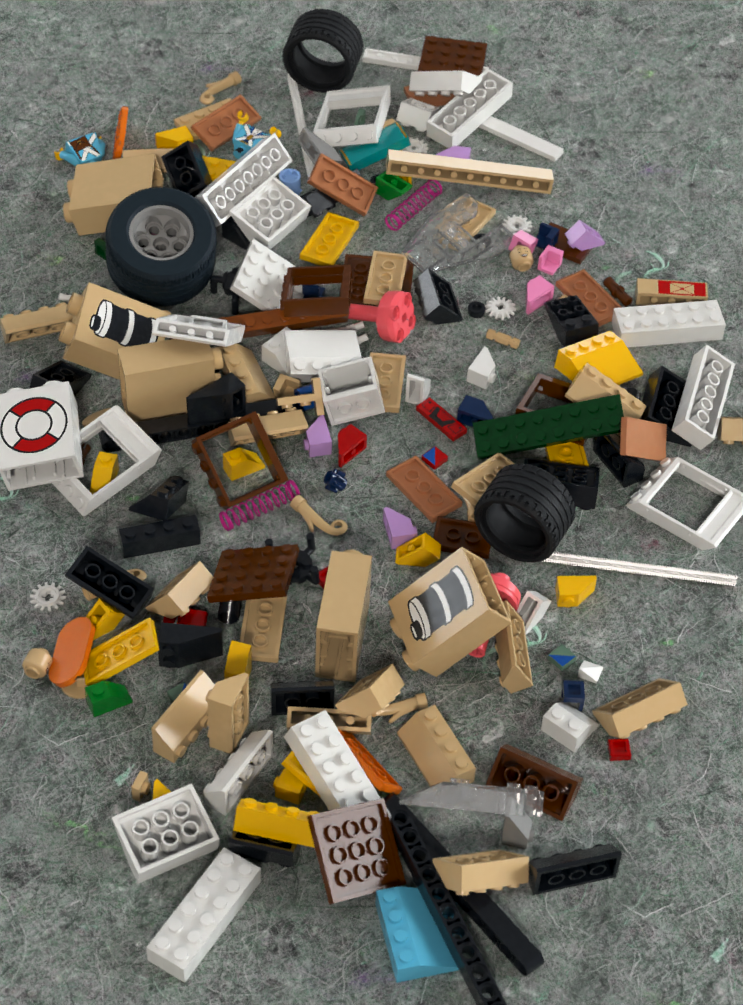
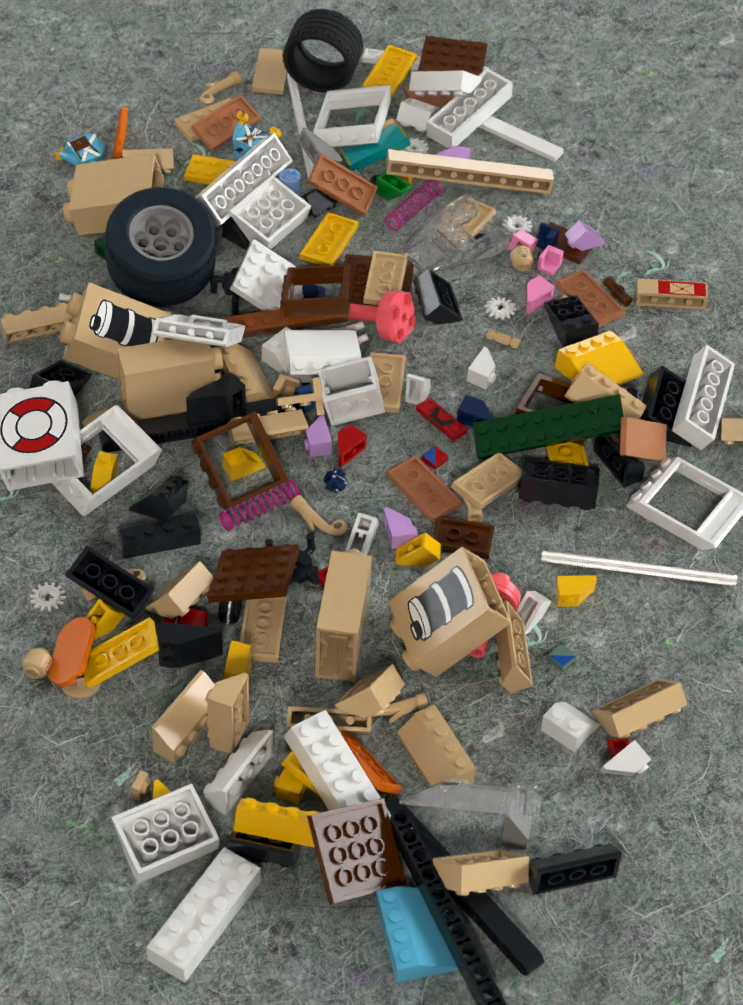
(106, 697): green slope -> none
(173, 137): yellow slope -> none
(187, 169): black slope -> none
(270, 72): none -> tan tile
(301, 694): black slope -> none
(363, 533): none -> white slope
(391, 69): none -> yellow plate
(476, 309): black tile -> none
(525, 769): reddish brown slope -> none
(537, 495): black tyre -> none
(574, 693): dark blue panel -> none
(590, 671): white slope -> none
(628, 761): none -> white slope
(669, 323): white brick -> none

